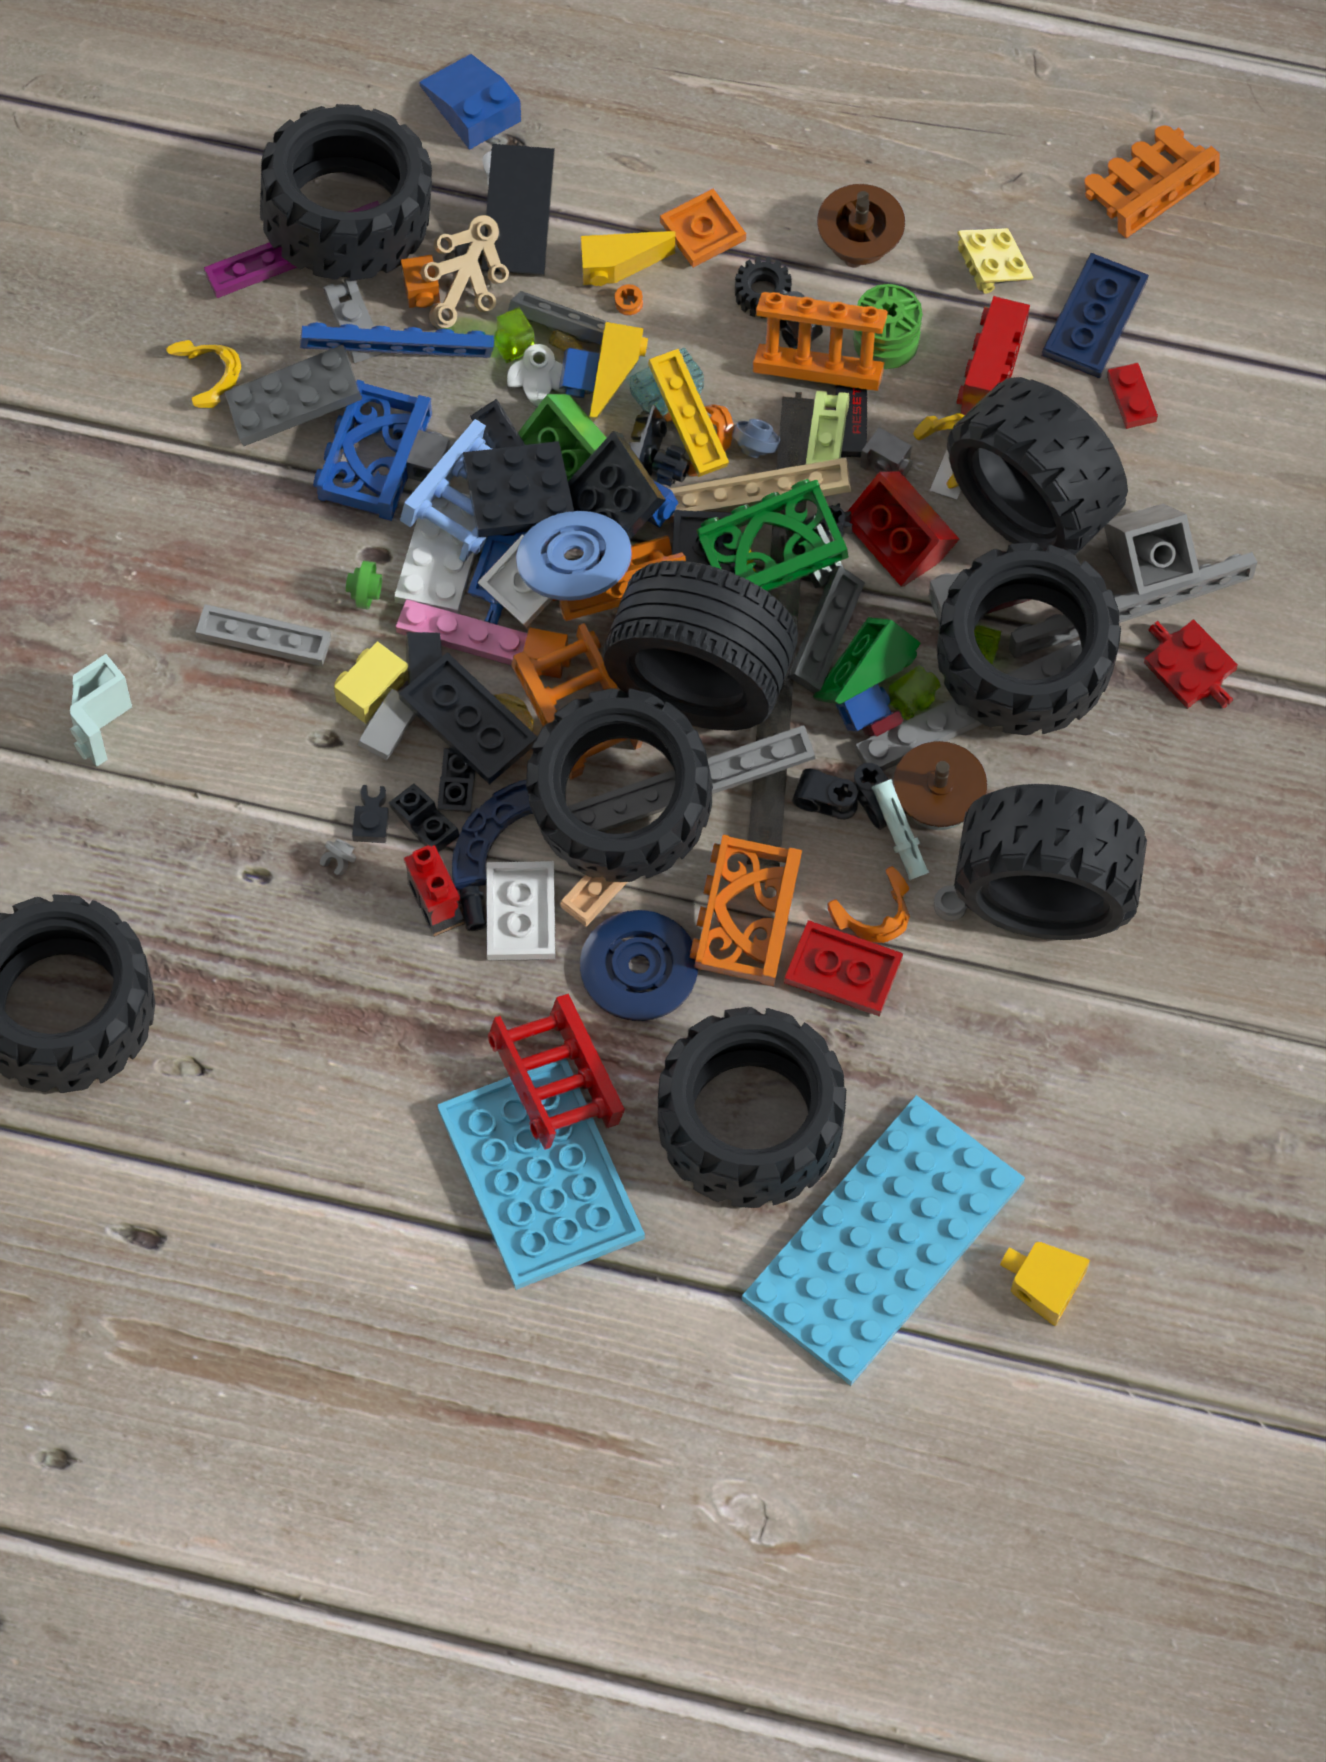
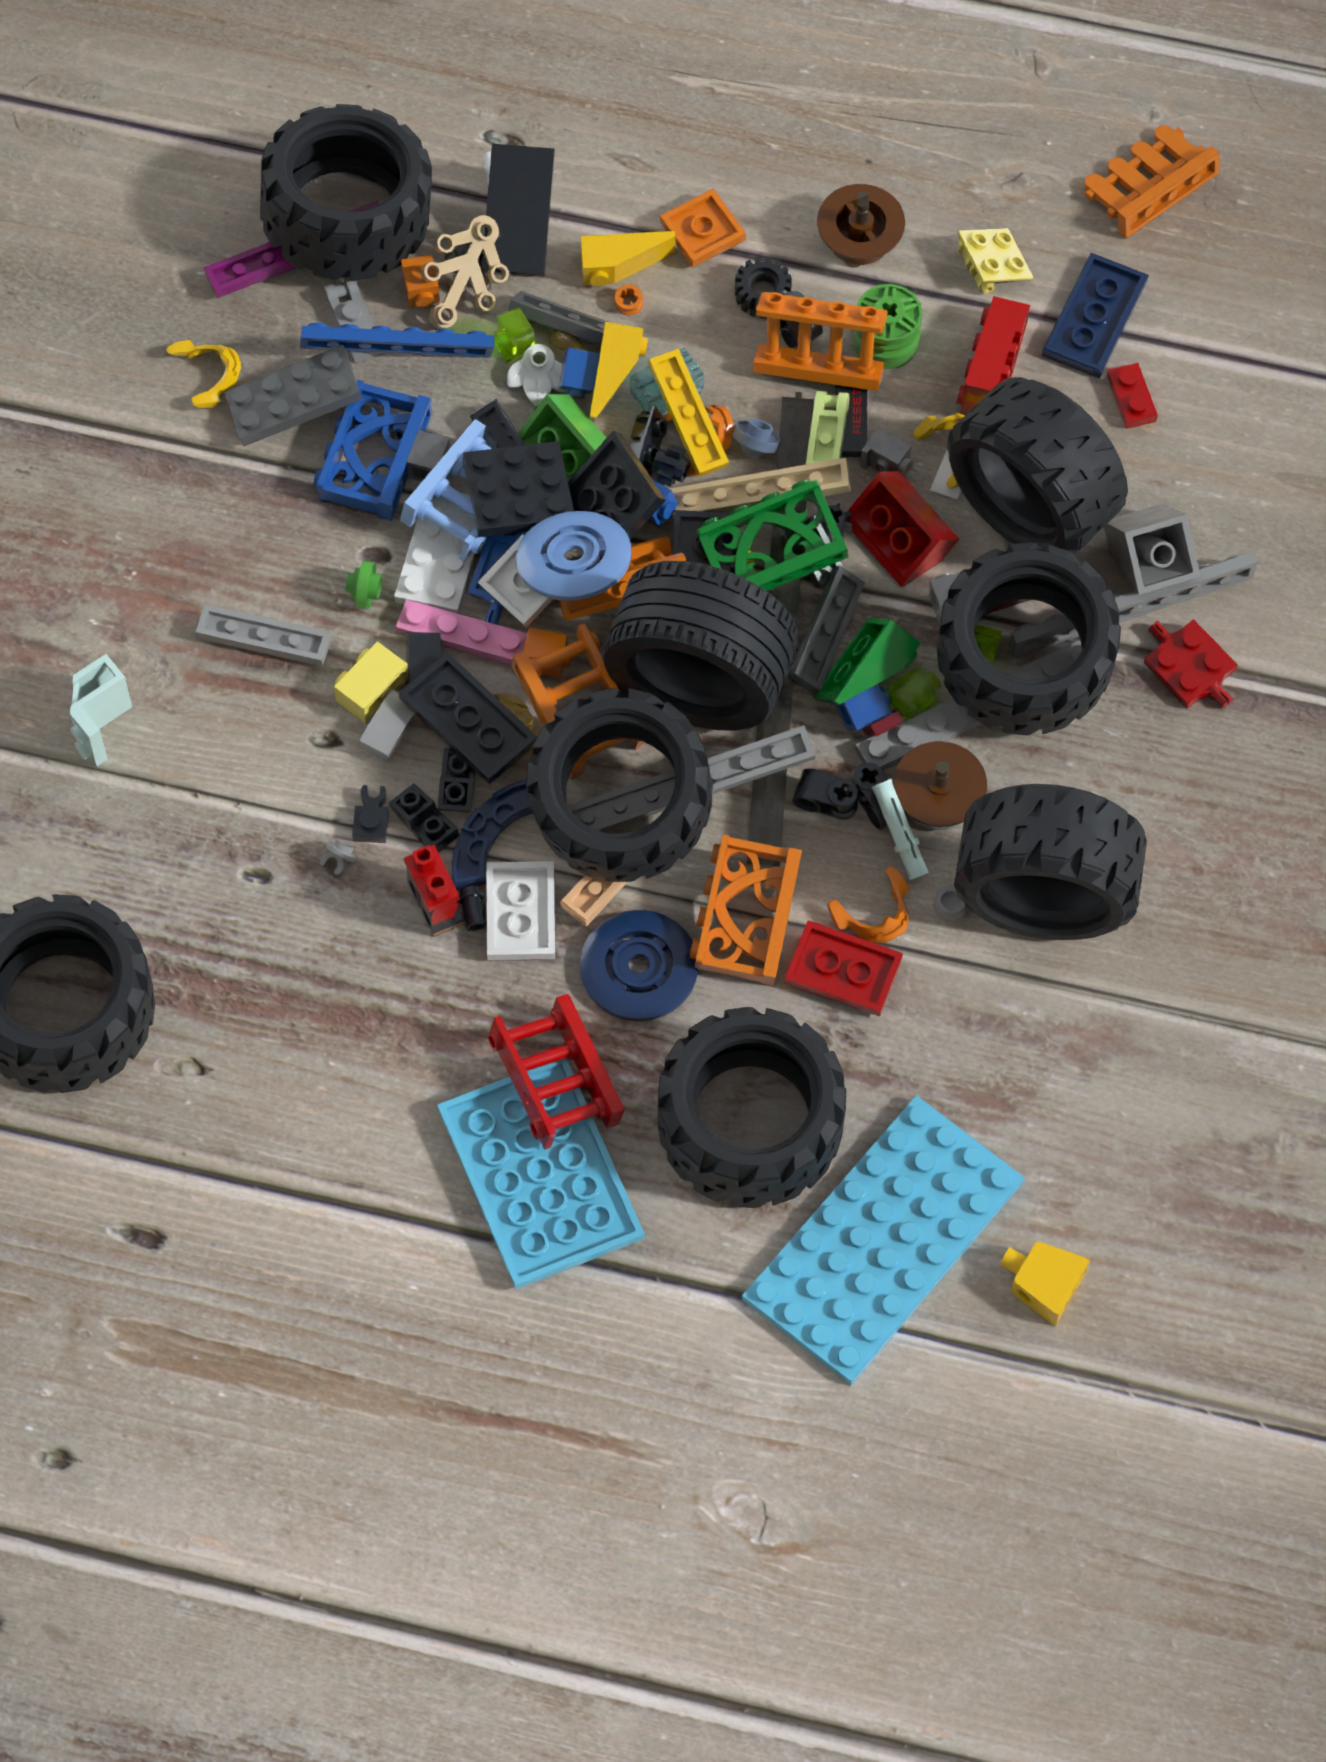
(473, 100): blue slope -> none

